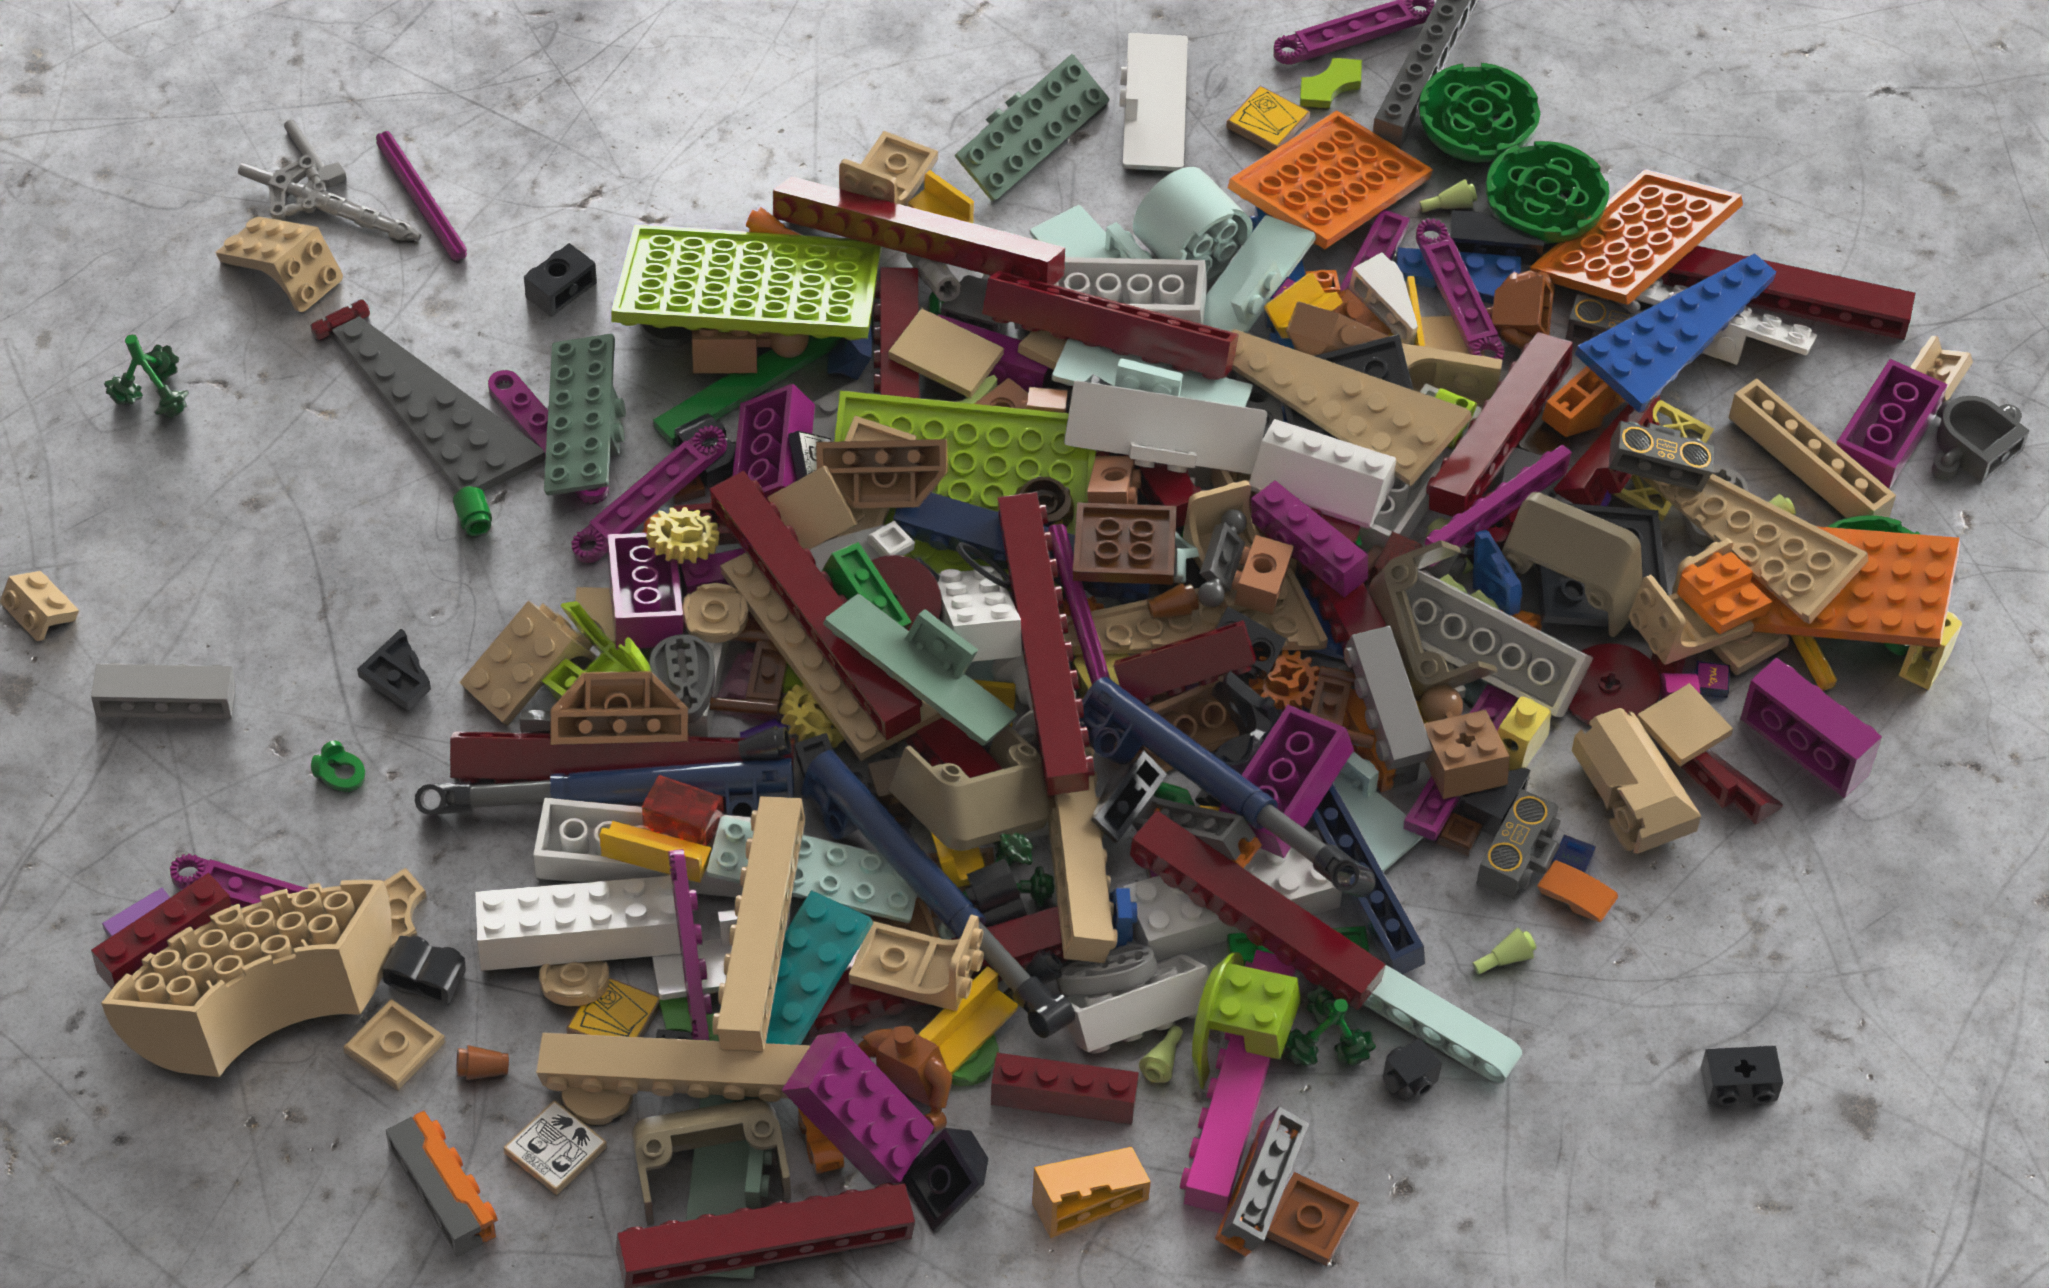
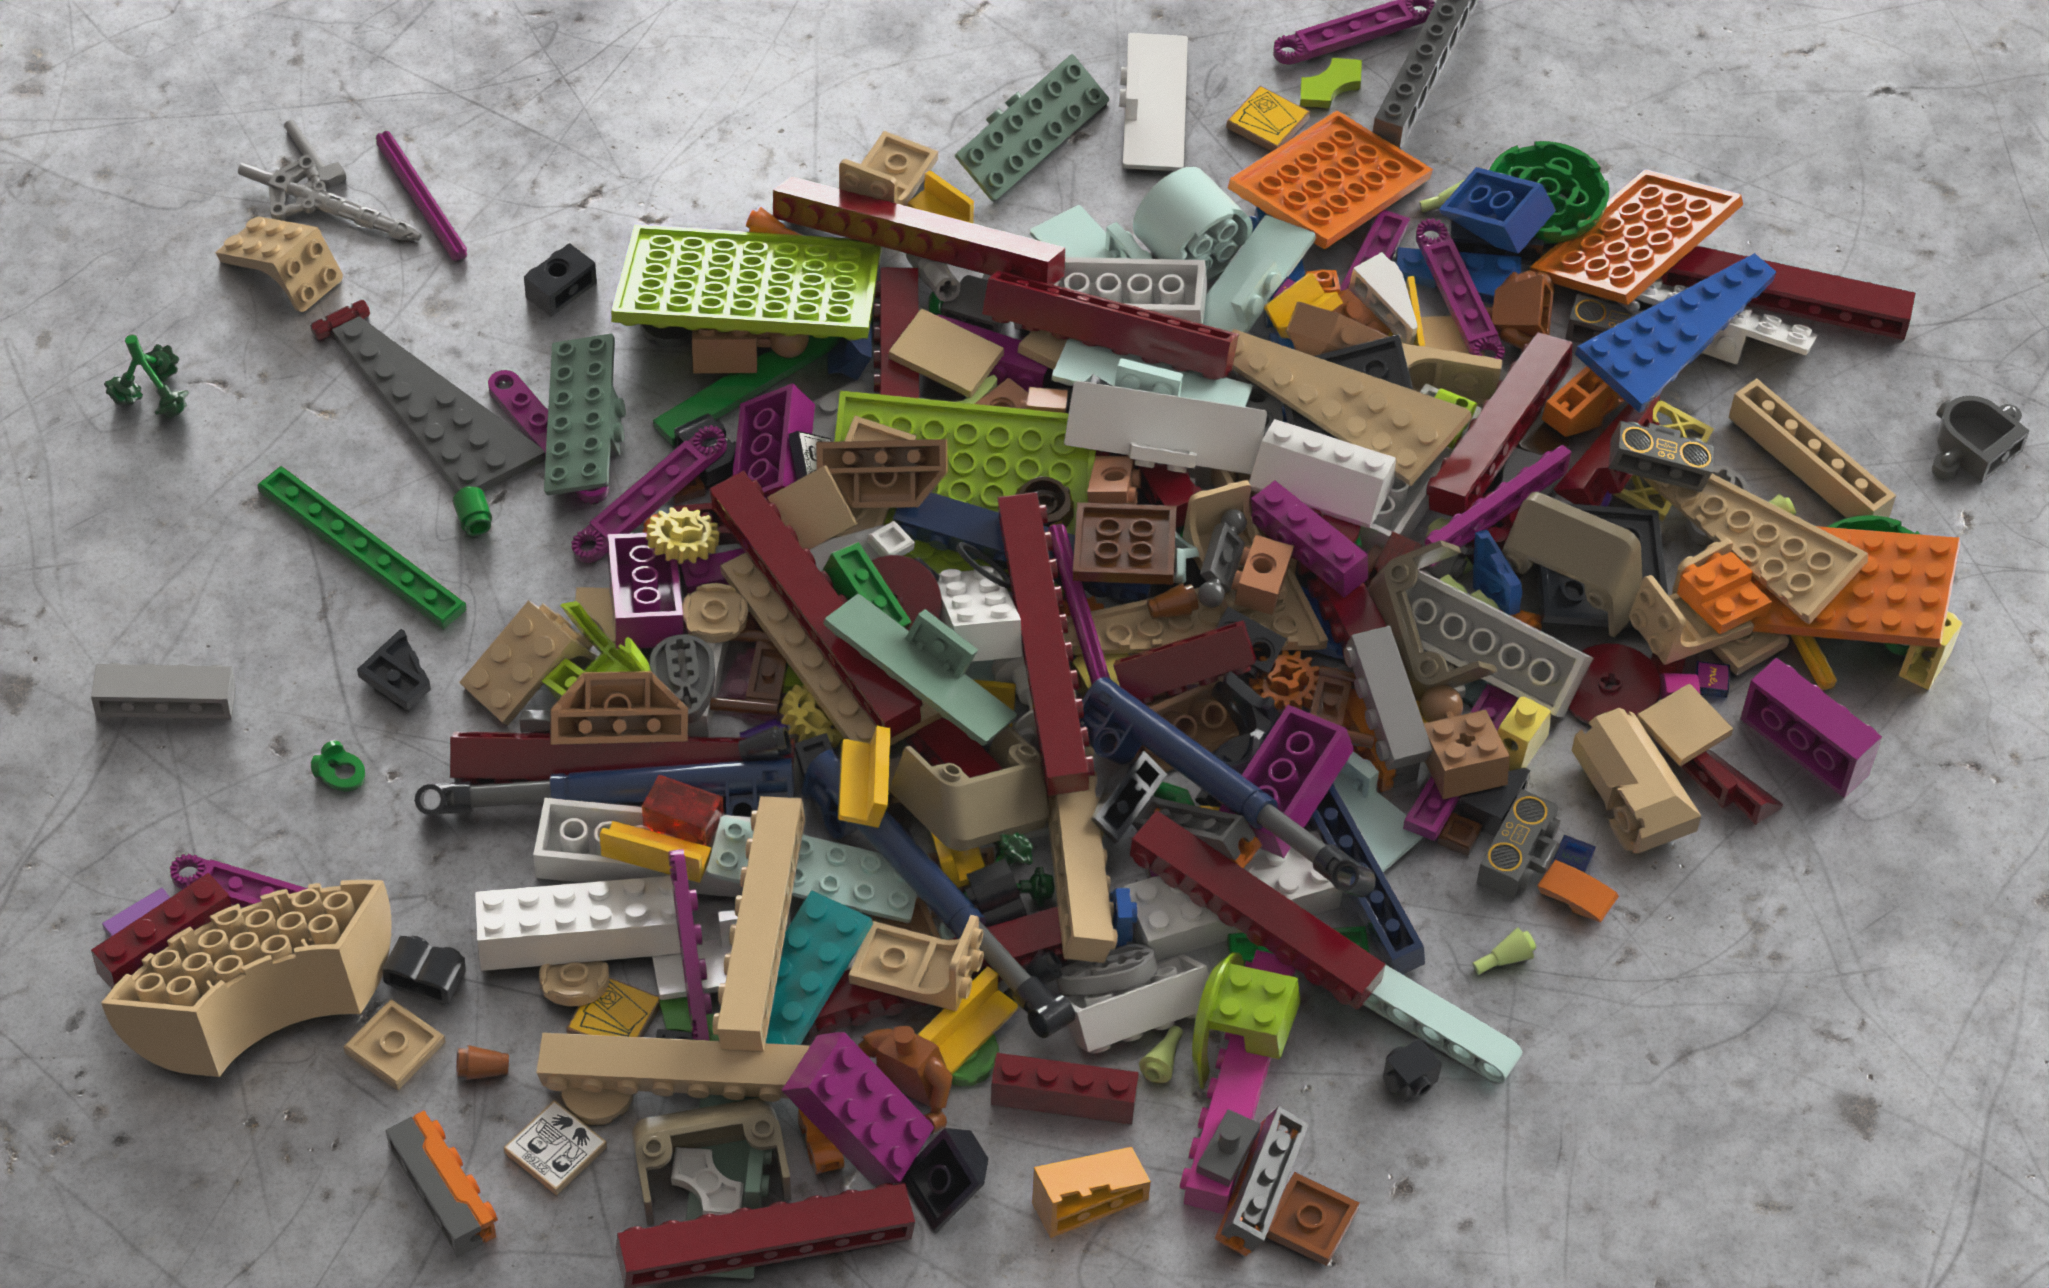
(36, 603): tan bracket -> none
(362, 547): none -> green tile
(404, 896): tan tile -> none
(697, 1173): none -> white tile
(864, 779): none -> yellow panel
(1228, 1148): none -> dark grey tile
(1329, 1011): dark green plant -> none
(1461, 106): green brick -> none
(1499, 208): none -> blue slope
(1741, 1075): black brick -> none
(1892, 420): magenta brick -> none
(1942, 364): tan bracket -> none

